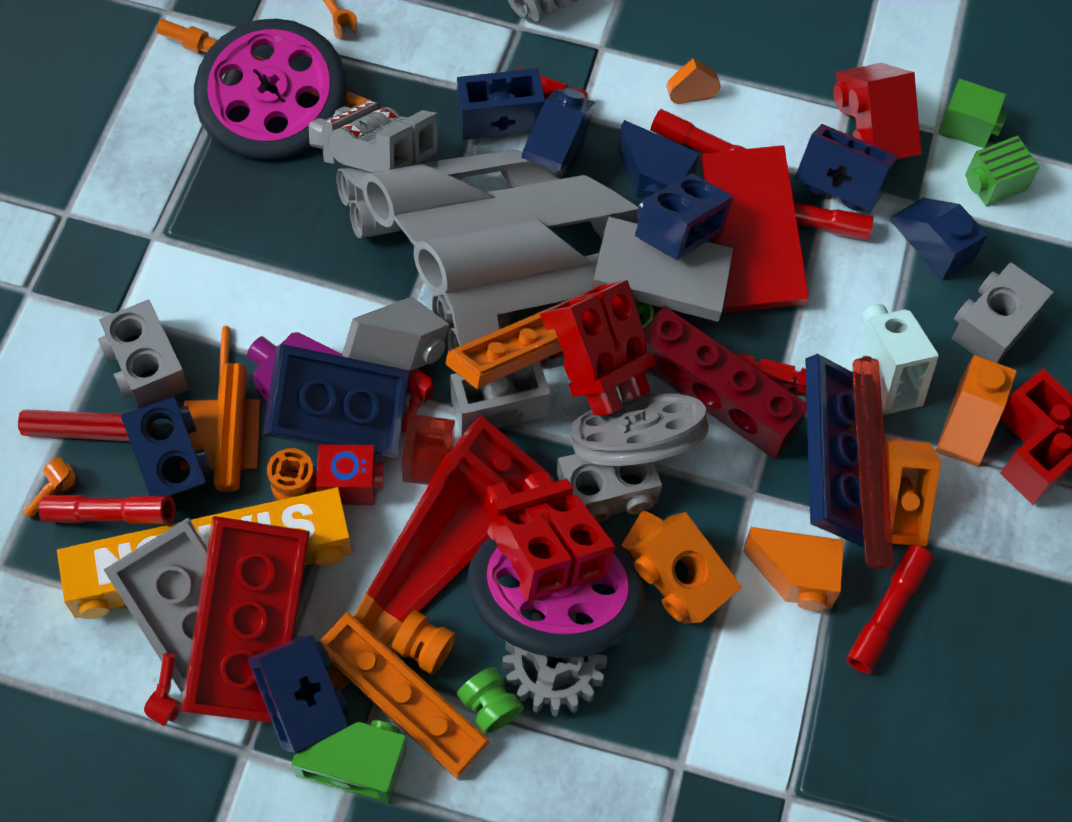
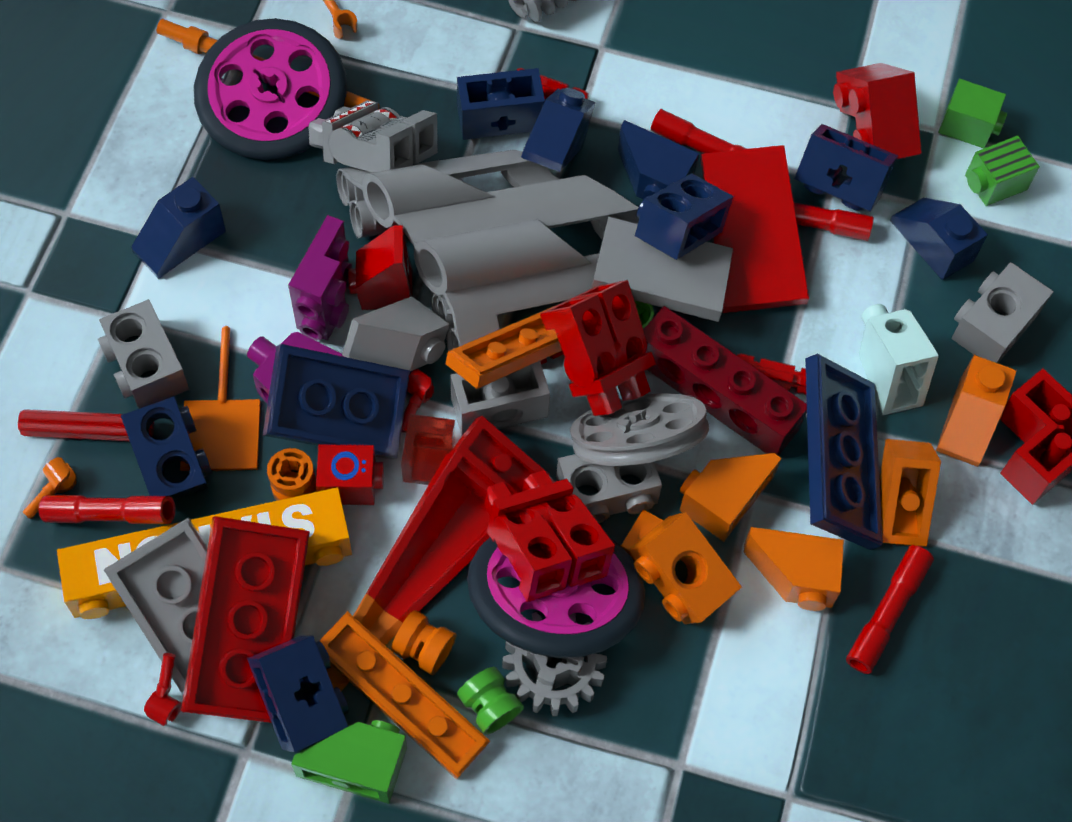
(178, 227): none -> dark blue slope
(230, 427): orange axle -> none
(321, 282): none -> magenta plate
(382, 271): none -> red slope
(693, 82): orange tile -> none
(726, 490): none -> orange slope
(872, 464): clear red axle -> none

